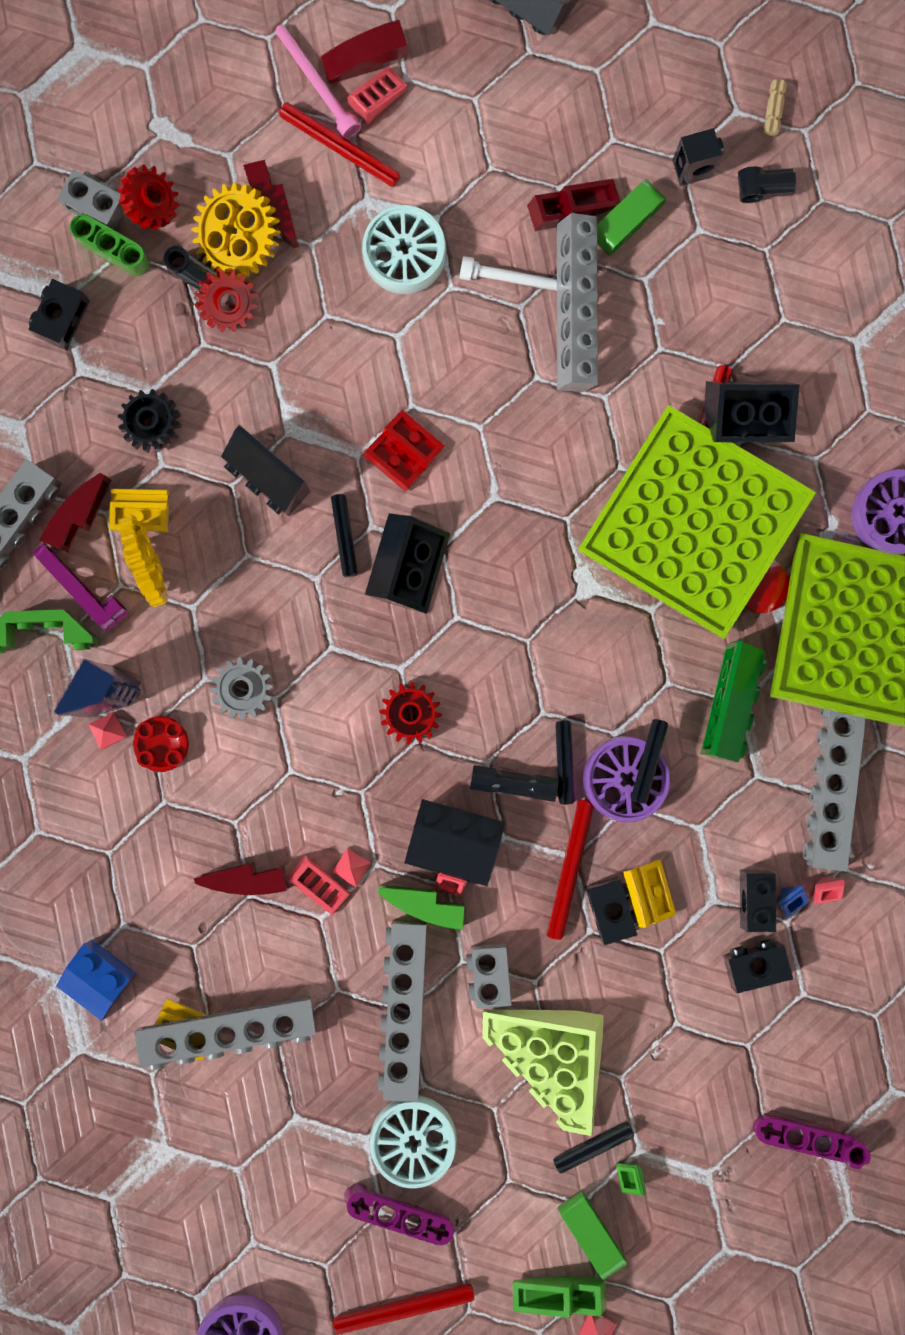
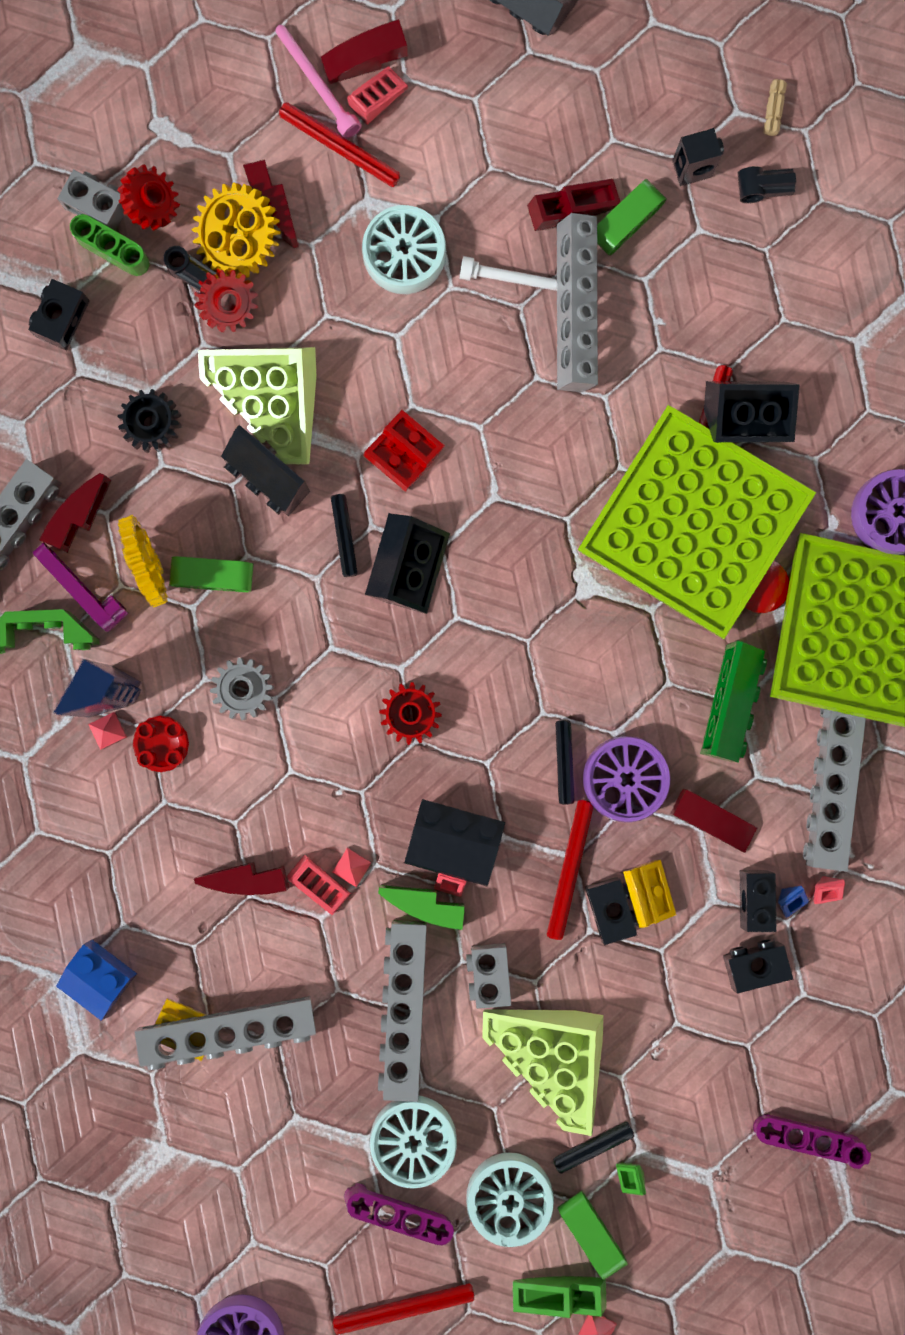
(147, 506): yellow plate -> none
(211, 574): none -> bright green beam
(270, 391): none -> yellowish green slope
(514, 783): black axle -> none
(514, 1235): none -> light aqua piece
(649, 761): black axle -> none
(713, 820): none -> dark red slope

